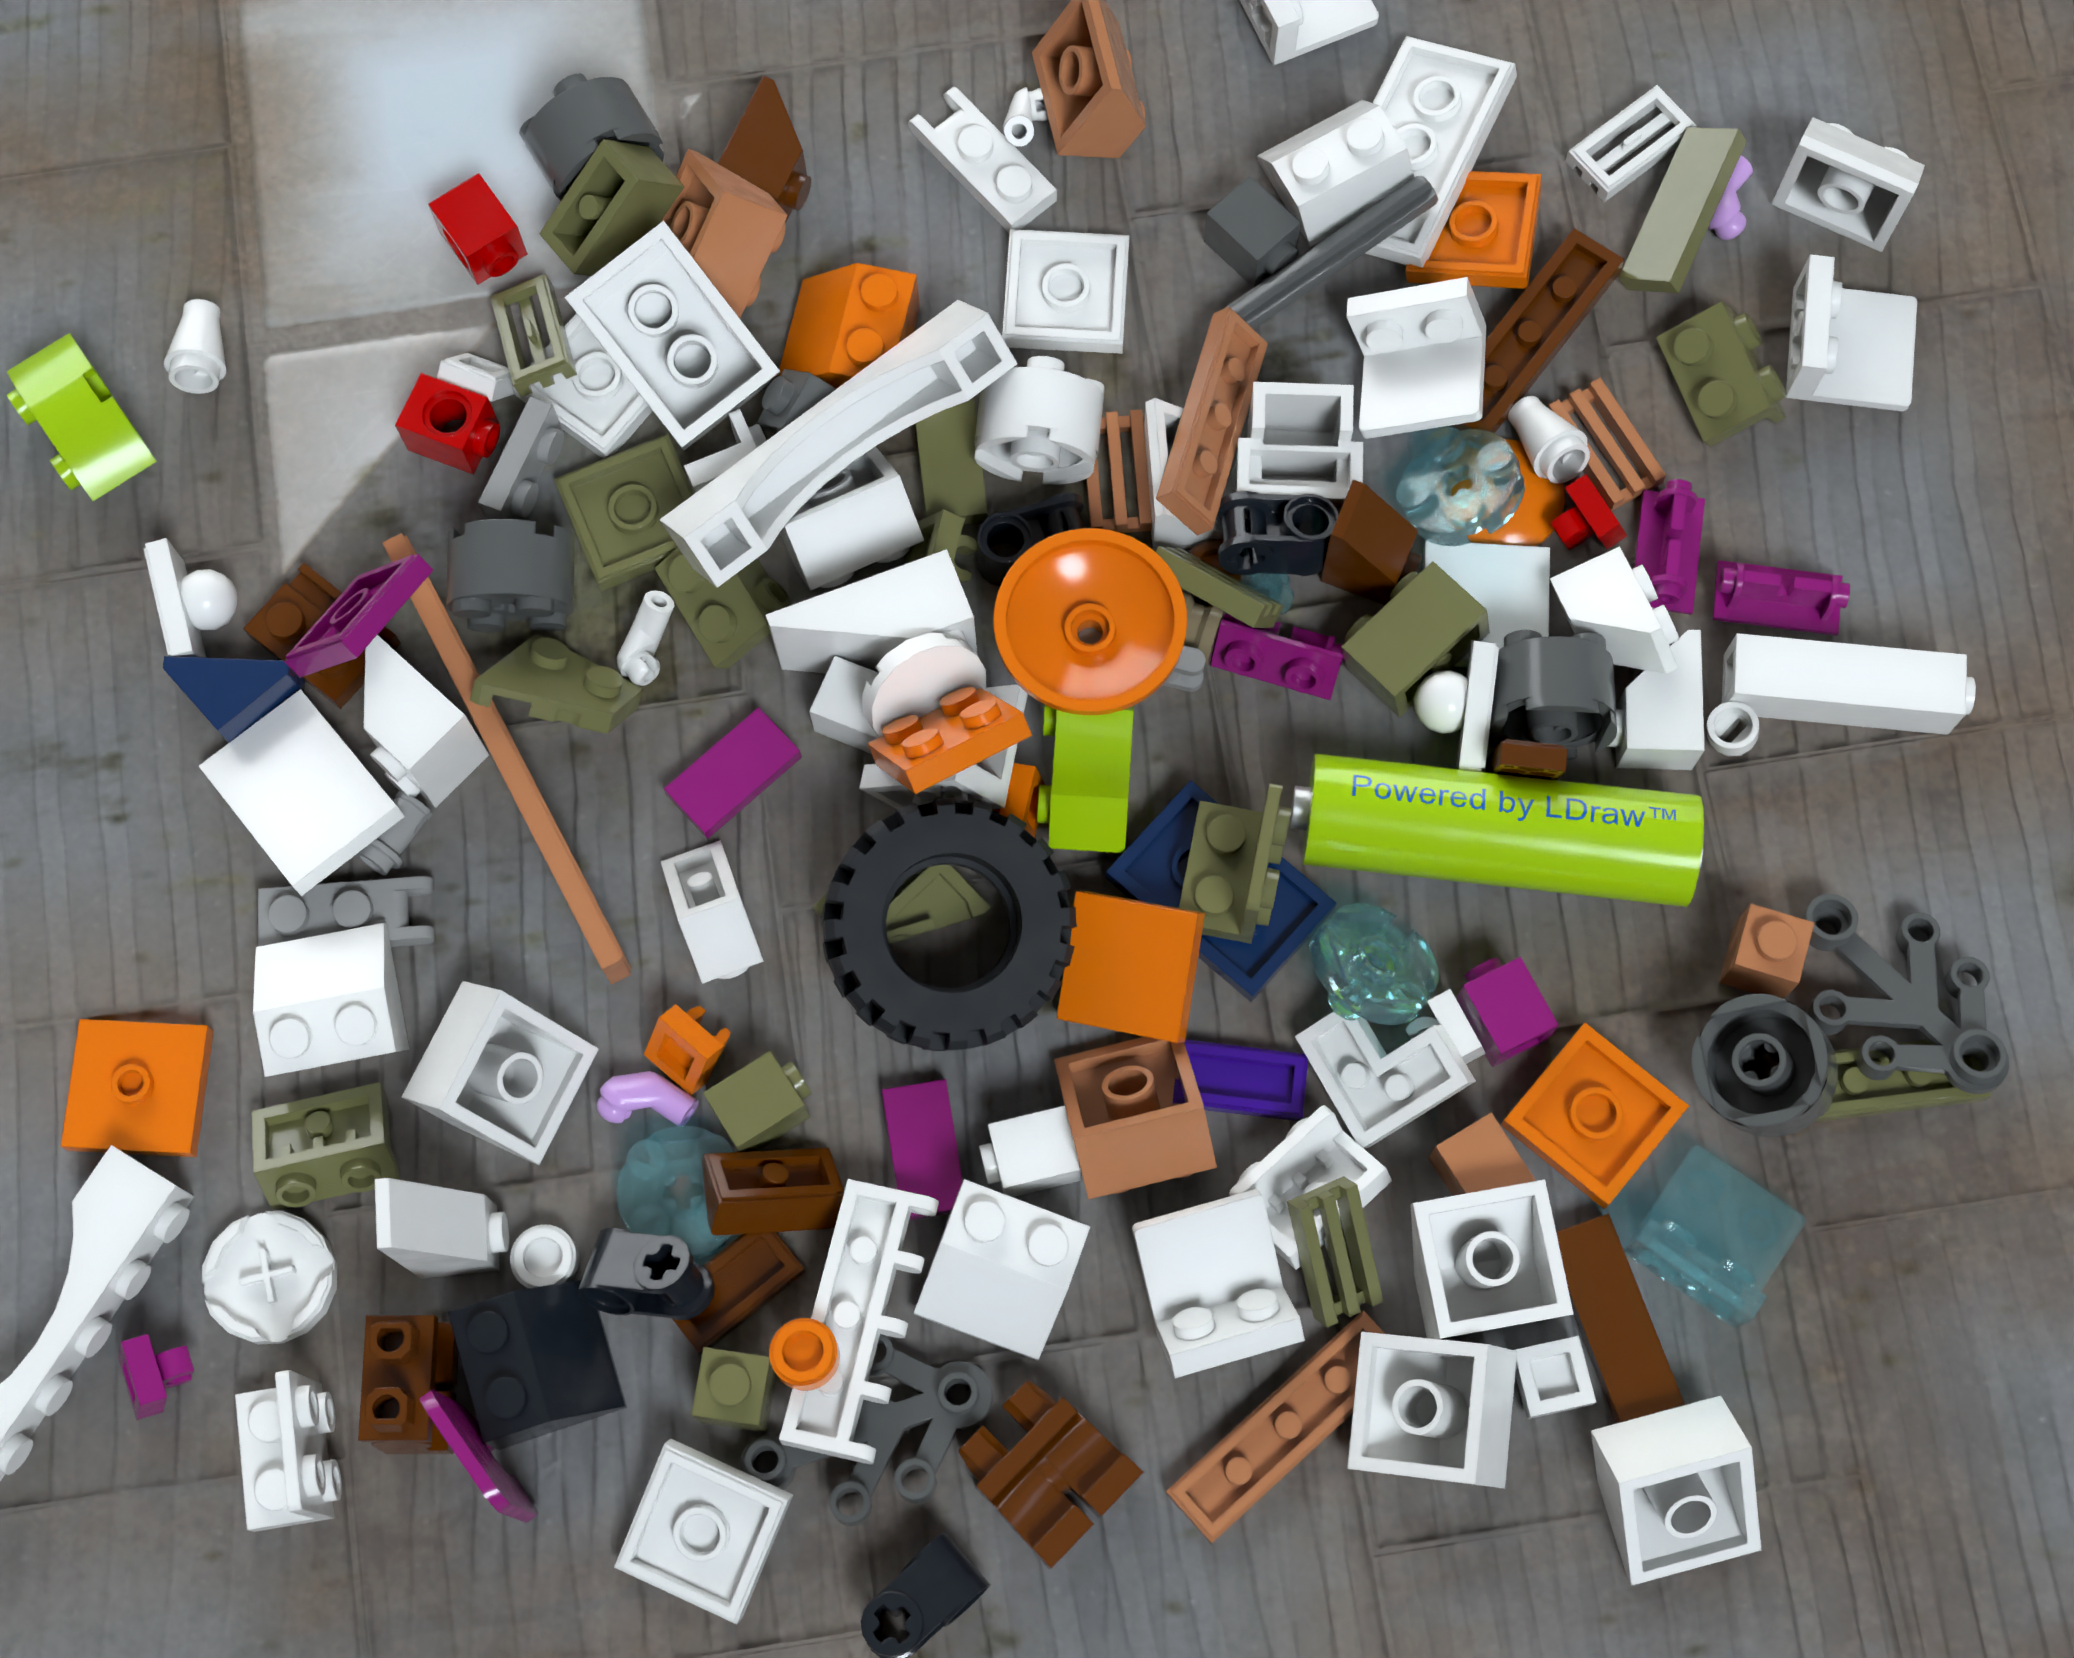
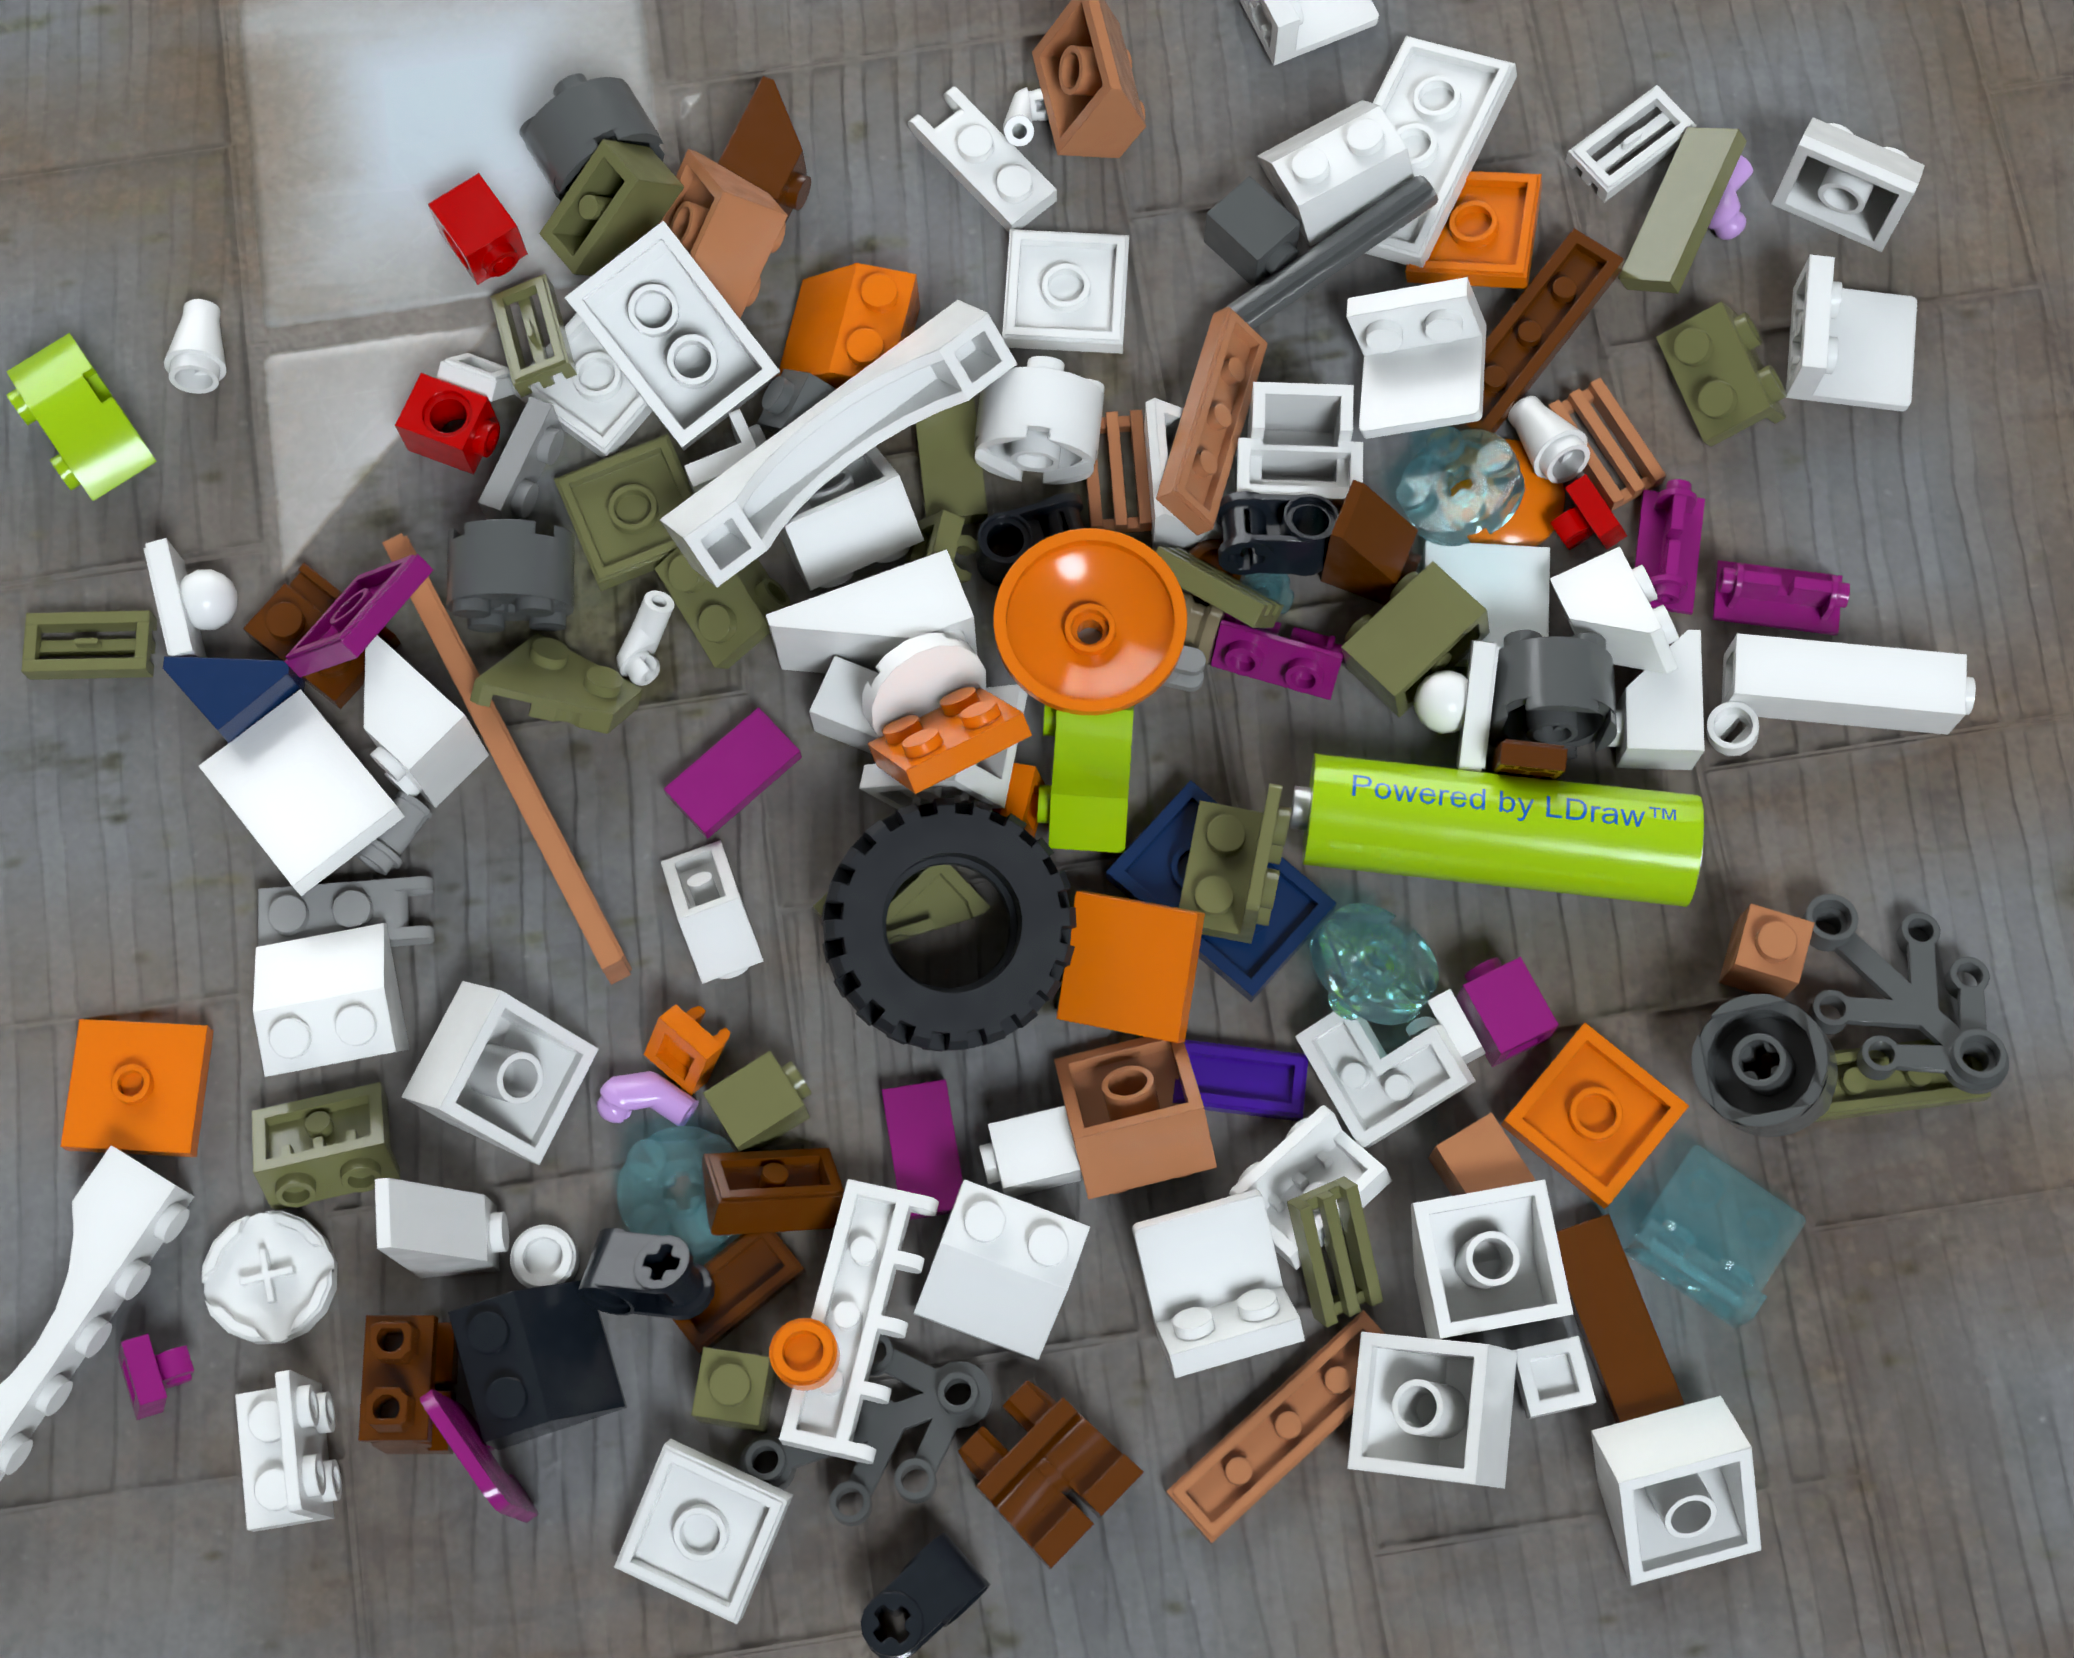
(89, 668): none -> olive tile

